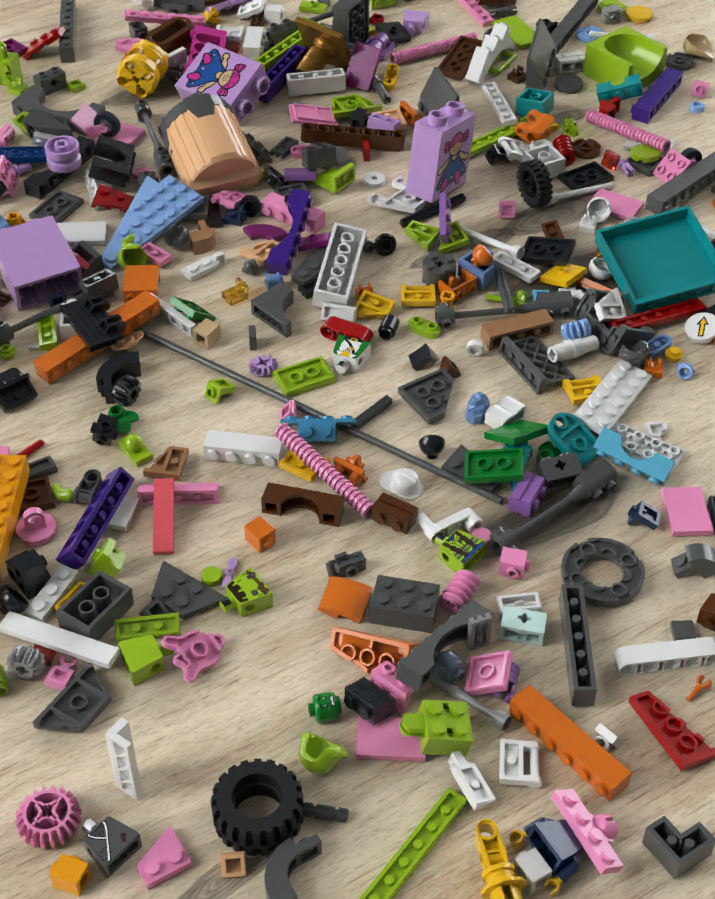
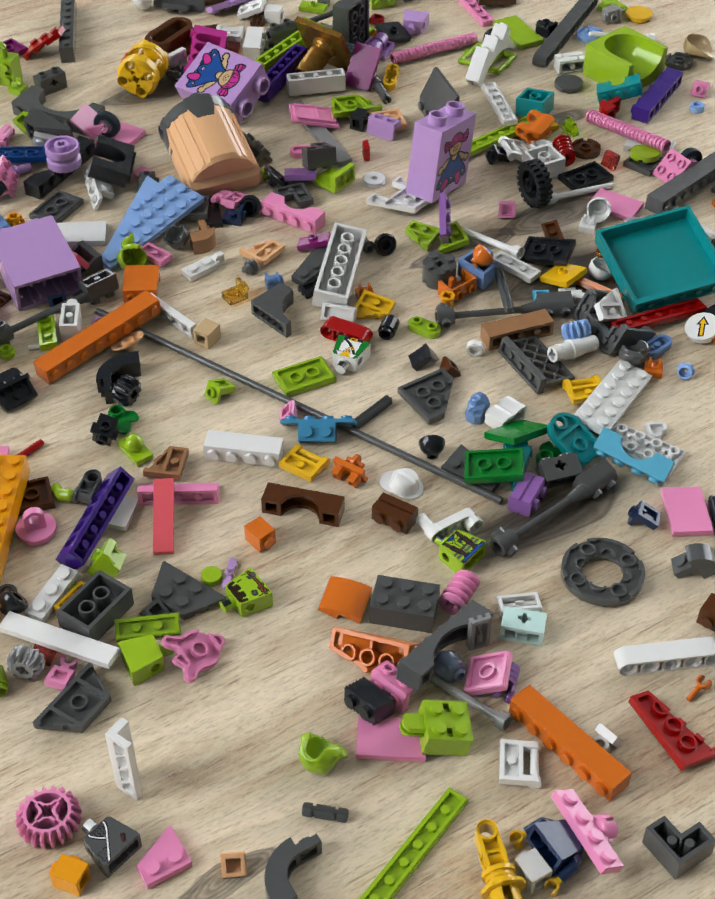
(28, 572): black brick -> none
(42, 468): dark grey tile -> none
(75, 85): lime tile -> none
(92, 323): black hinge -> none
(111, 198): red wing -> none
(125, 45): bright pink wing -> none
(137, 30): dark grey brick -> none
(159, 17): bright pink plate -> none
(161, 156): dark grey bar -> none
(192, 310): green plate -> none
(212, 16): yellow tile -> none
(250, 780): black tyre -> none
(252, 337): dark grey tile -> none
(261, 370): lavender gear -> none
(264, 231): magenta tile -> none
(281, 256): dark purple arch -> none
(286, 147): dark grey tile -> none
(324, 469): bright pink piece -> none
(325, 707): green head -> none
(346, 564): dark grey piece -> none
(352, 136): reddish brown beam -> none
(409, 113): orange brick -> none
(418, 296): yellow plate -> none
(430, 211): black axle -> none
(459, 57): reddish brown plate -> none
(471, 782): white hinge -> none
(482, 533): bright pink tile -> none
(503, 11): dark grey pin -> none
(513, 563): bright pink brick -> none
(517, 75): reddish brown tile -> none
(519, 299): lime piece -> none
(540, 58): dark grey slope -> none
(577, 646): dark grey brick -> none
(624, 165): lavender pin -> none
(673, 354): yellow plate -> none
(682, 630): dark grey tile -> none

